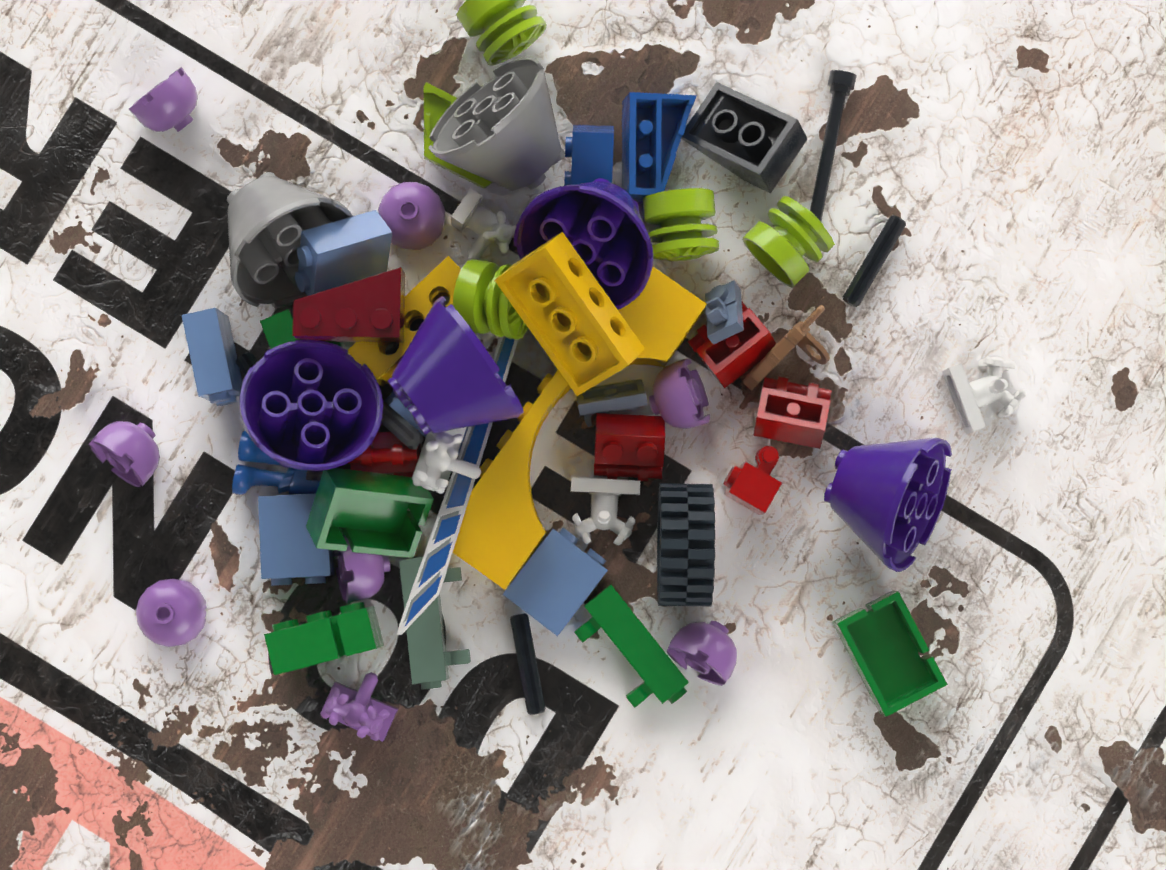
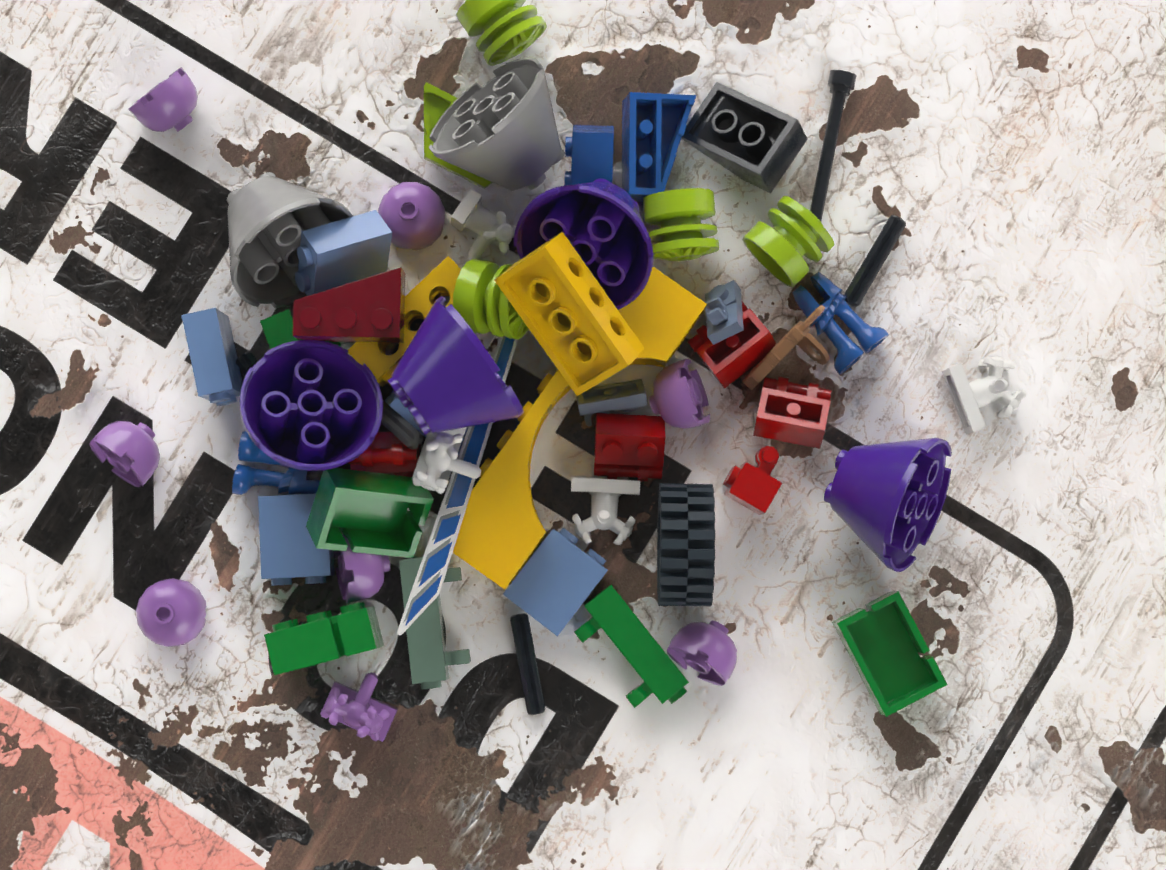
(835, 304): none -> blue piece

